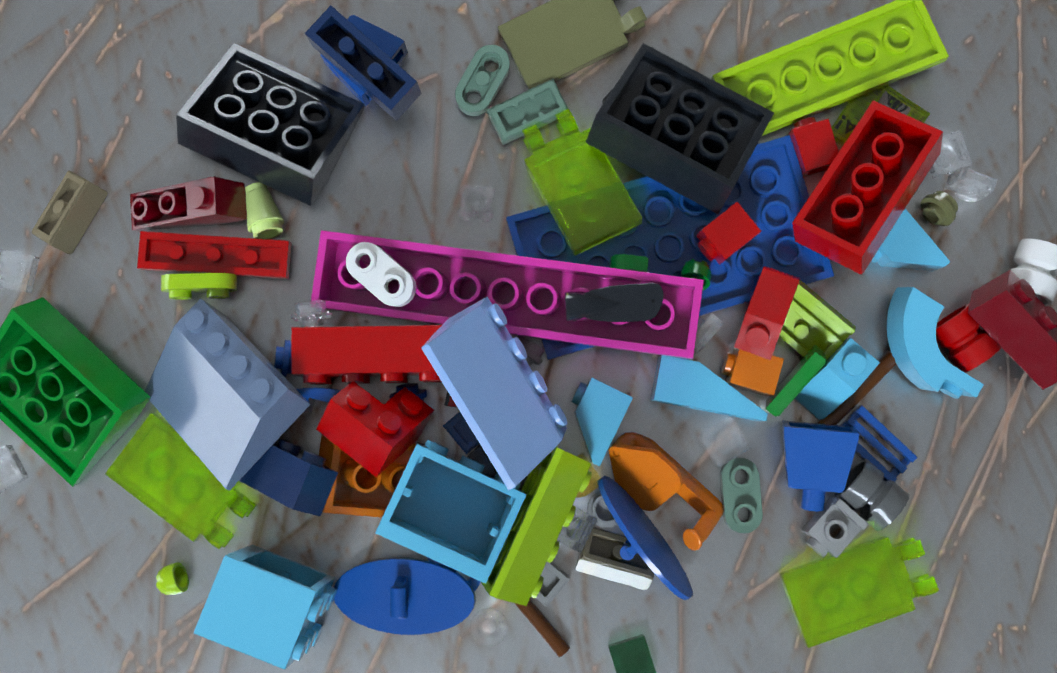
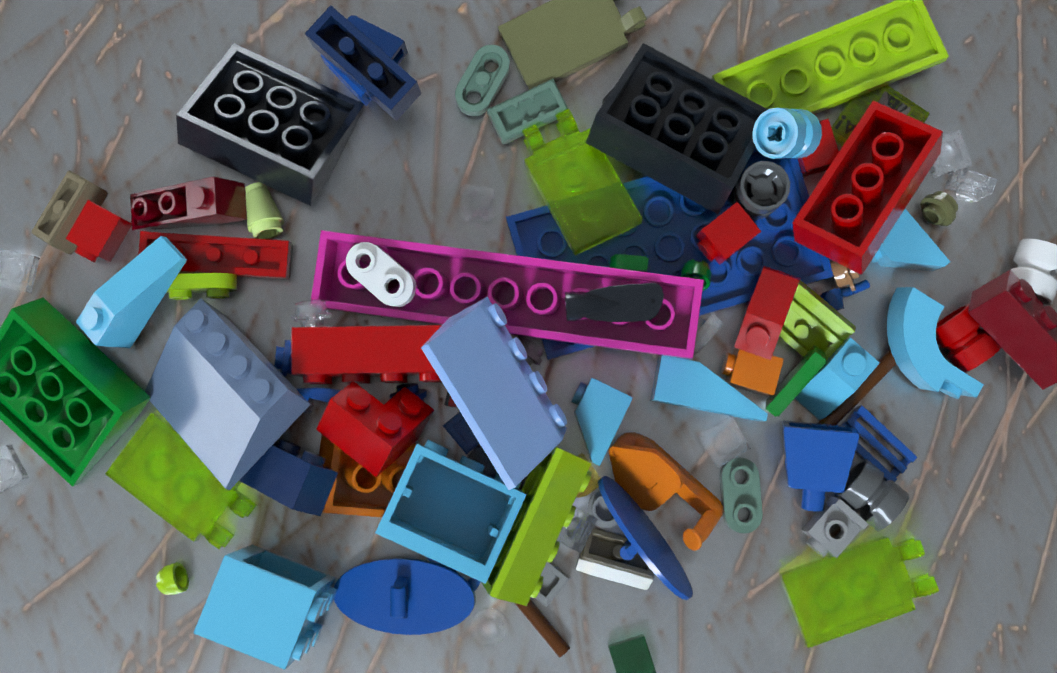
(98, 232): none -> red brick
(130, 297): none -> medium azure slope
(761, 189): none -> dark grey wheel
(787, 133): none -> medium azure wheel
(835, 296): none -> blue hand
(844, 275): none -> medium nougat plate

